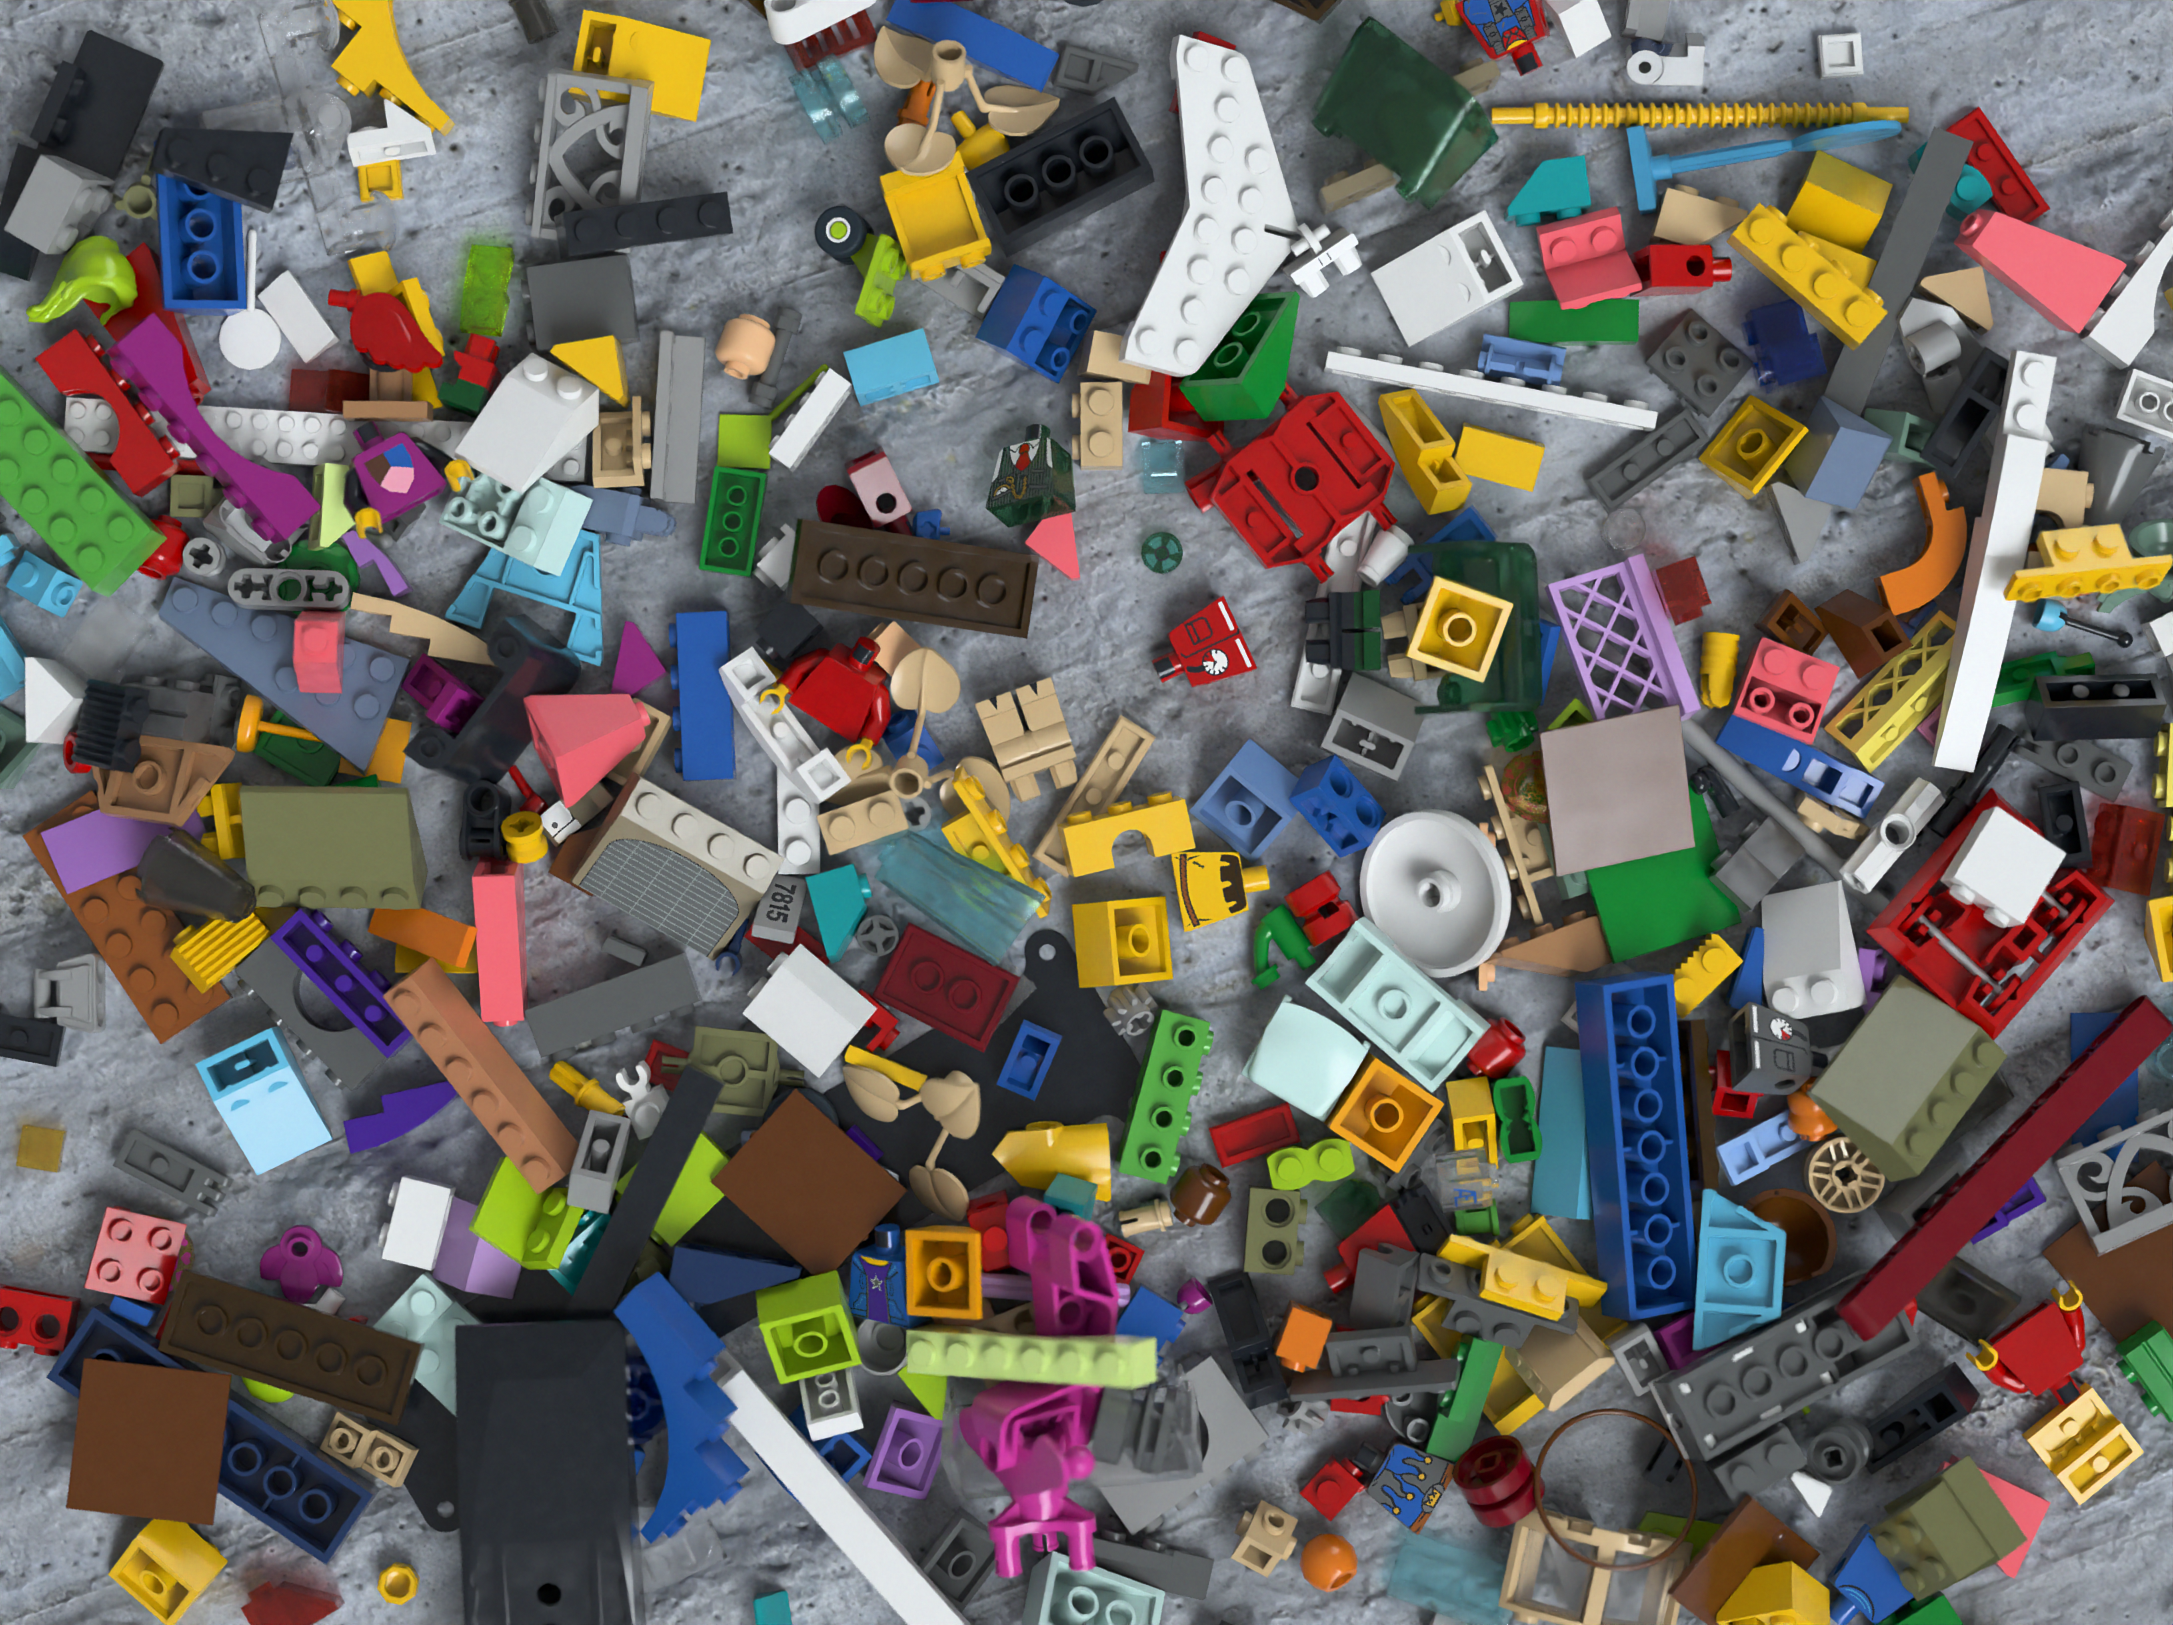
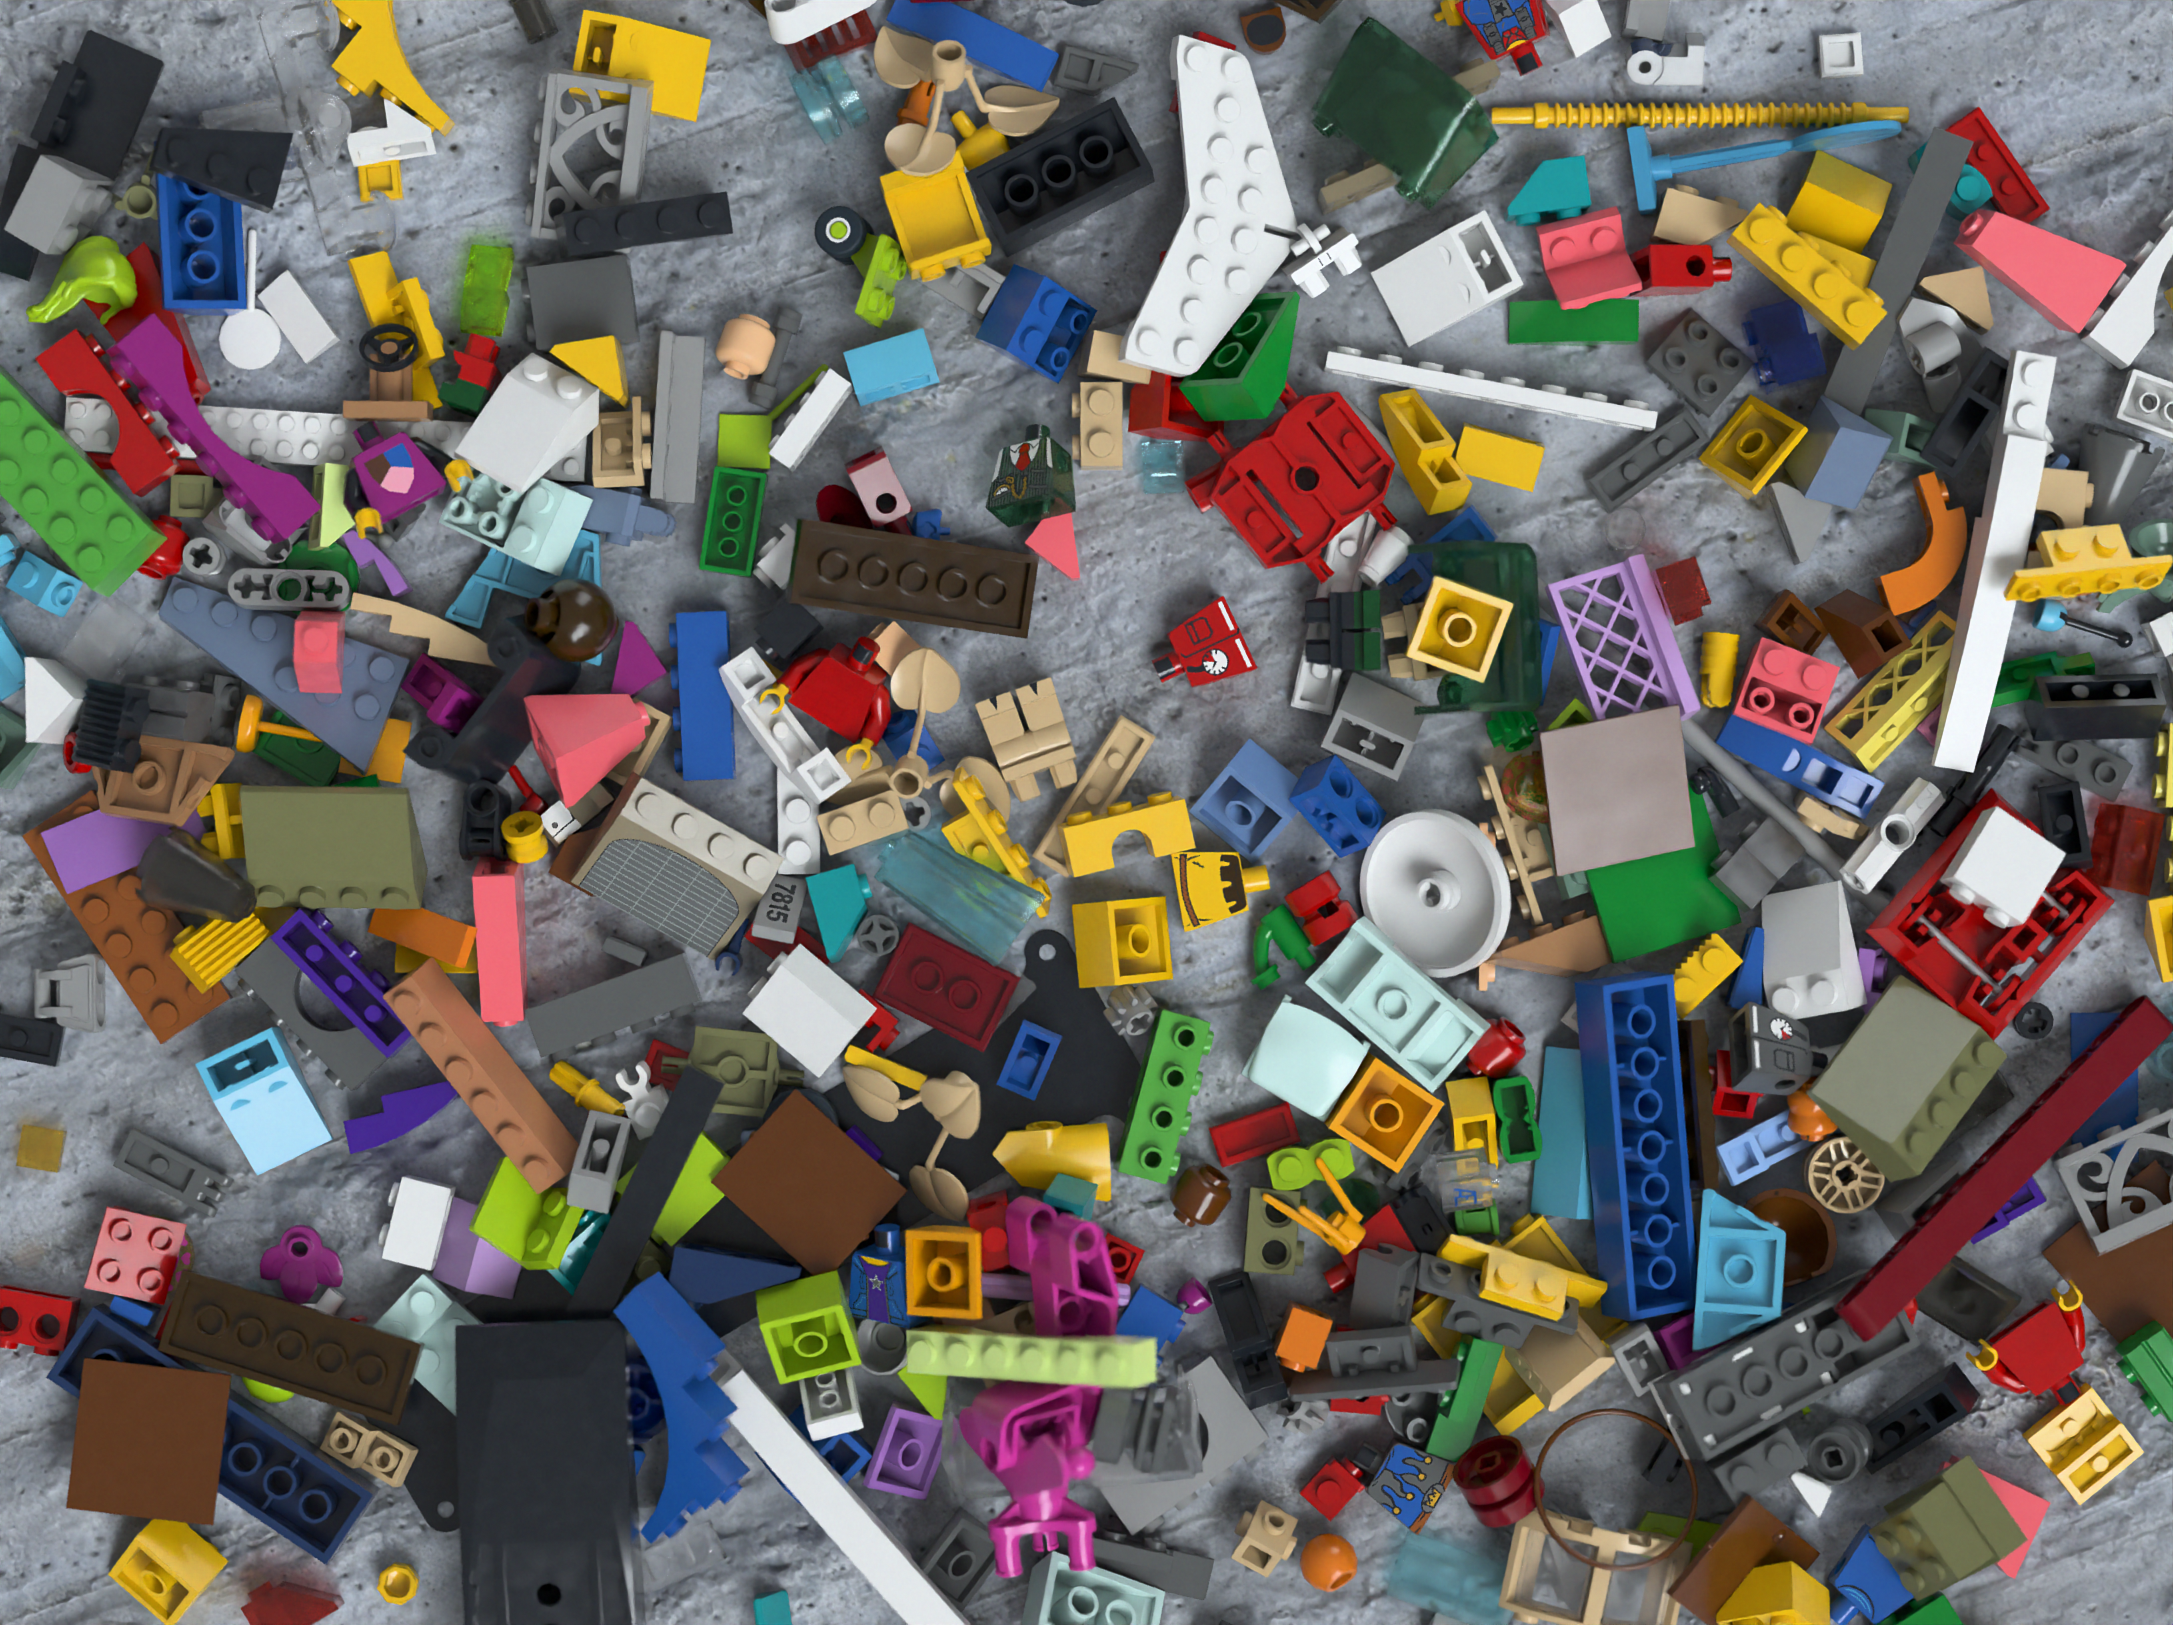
(326, 390): clear red slope -> none
(386, 330): red animal -> none
(573, 619): none -> dark brown brick
(1149, 1218): tan pin -> none
(1161, 553): clear green tile -> none
(1264, 31): none -> tile
(1338, 1229): none -> light orange plant
(1521, 360): medium blue hinge -> none
(2043, 1013): none -> black bush

